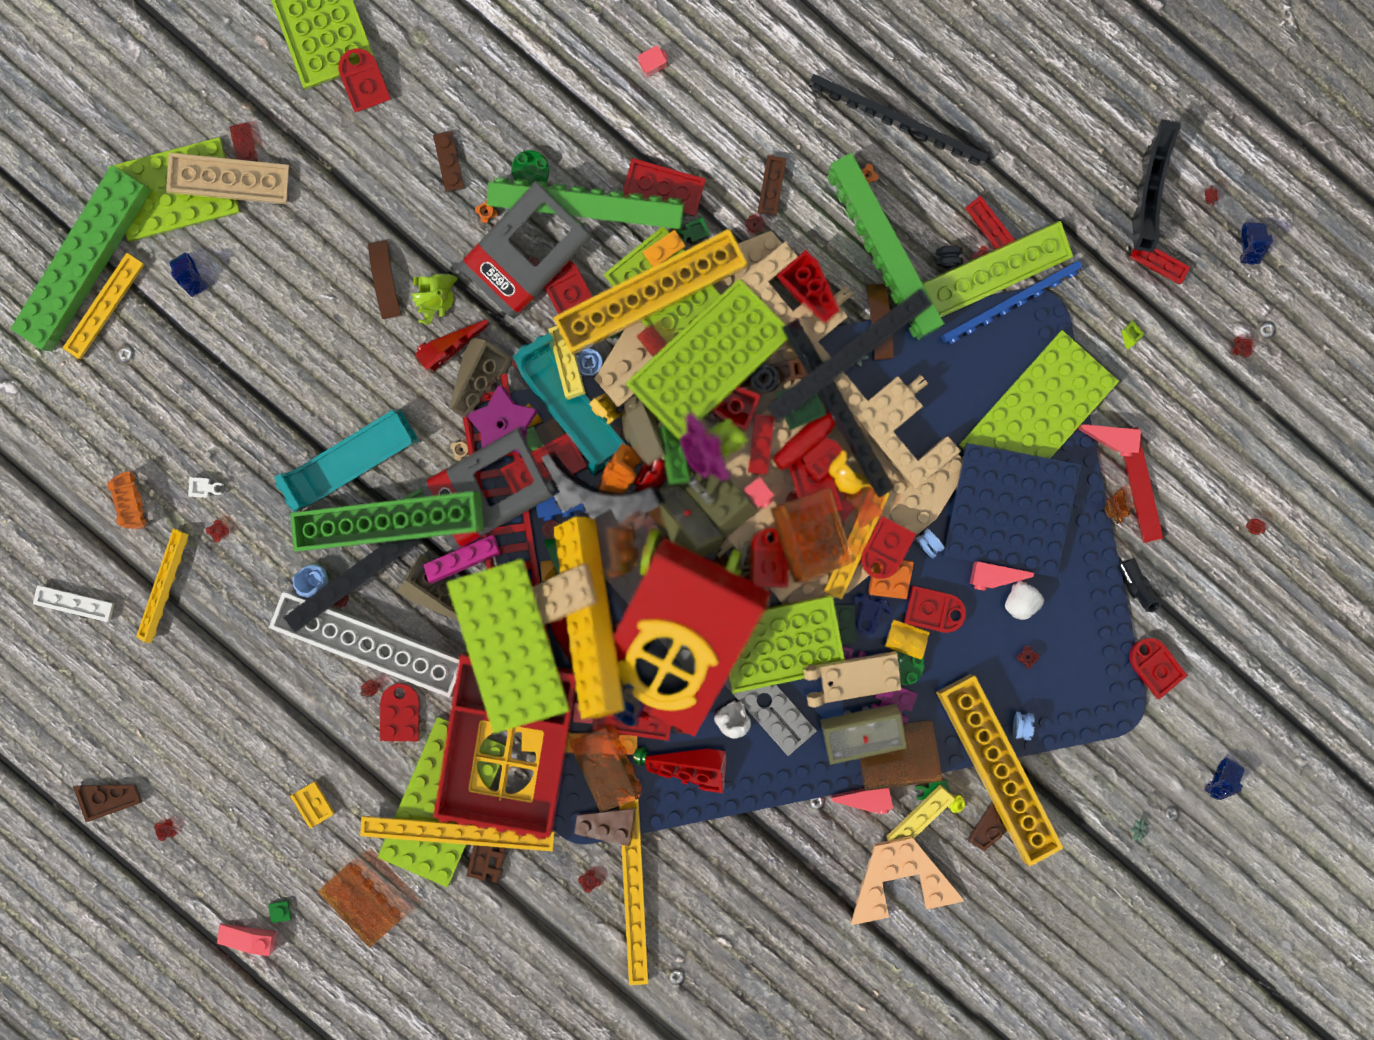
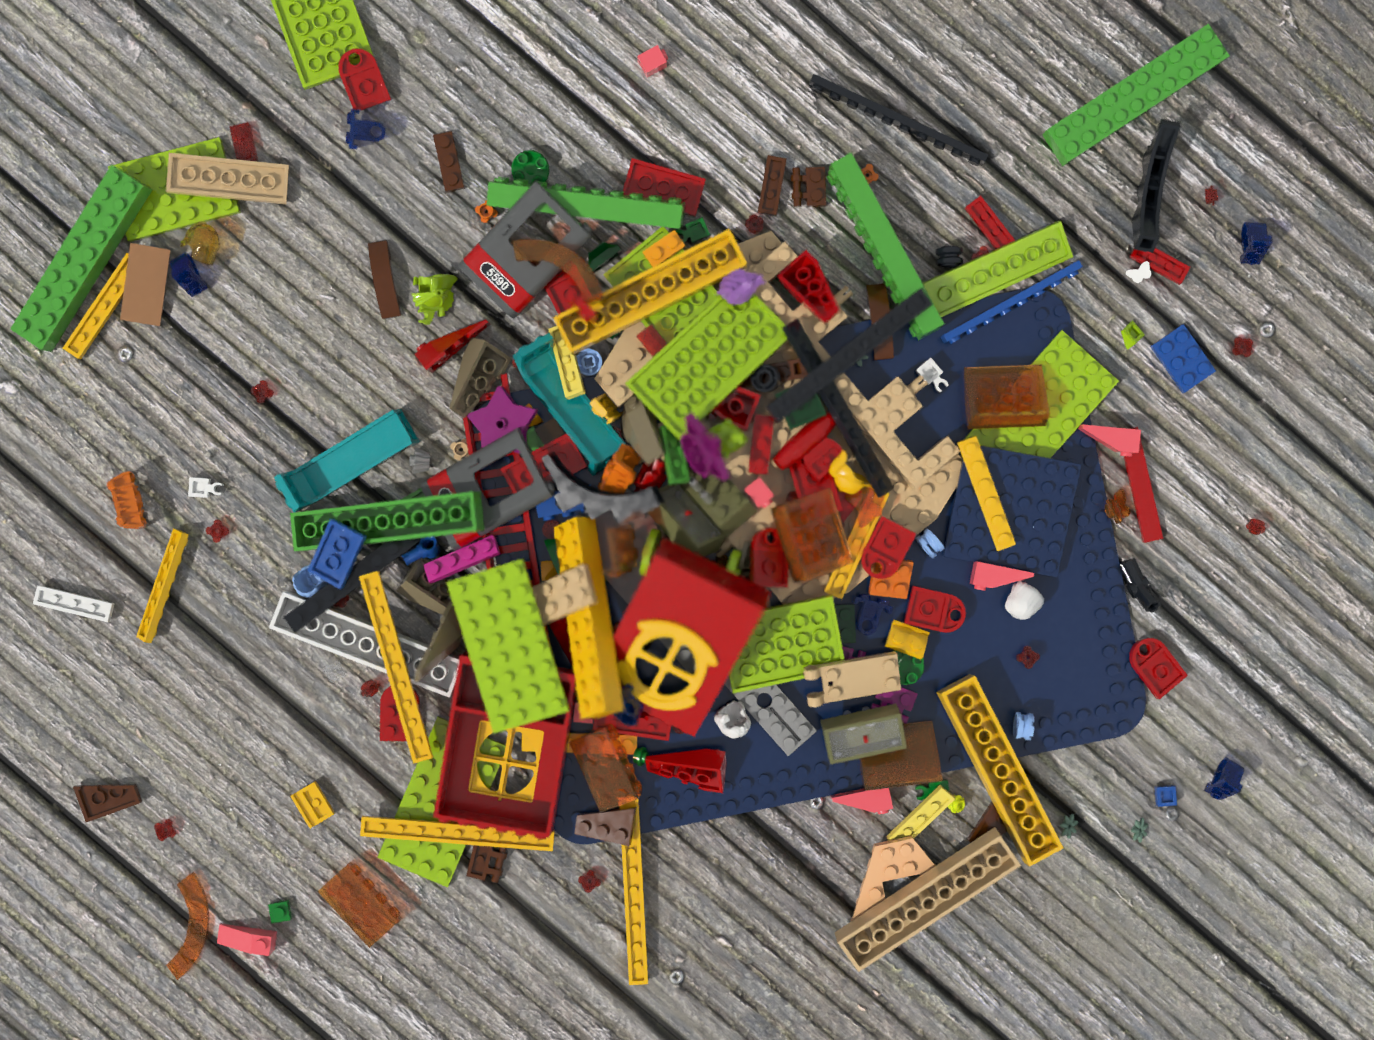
(145, 284): none -> medium nougat tile
(197, 926): none -> clear orange tile
(203, 242): none -> clear yellow helmet
(257, 391): none -> clear red plate
(336, 553): none -> blue plate
(361, 129): none -> clear blue pin
(396, 667): none -> yellow plate
(419, 461): none -> light grey piece
(421, 551): none -> blue pin
(443, 642): none -> dark tan wedge
(563, 258): none -> clear orange tile
(585, 310): none -> red plate
(602, 255): none -> dark green slope
(739, 286): none -> medium lavender hair
(815, 187): none -> reddish brown plate
(926, 899): none -> tan brick
(930, 373): none -> white plate
(986, 493): none -> yellow plate
(1005, 396): none -> clear orange slope
(1068, 826): none -> sand green plant
(1135, 95): none -> bright green brick
(1138, 275): none -> white sticker
(1165, 795): none -> blue plate
(1183, 358): none -> blue plate

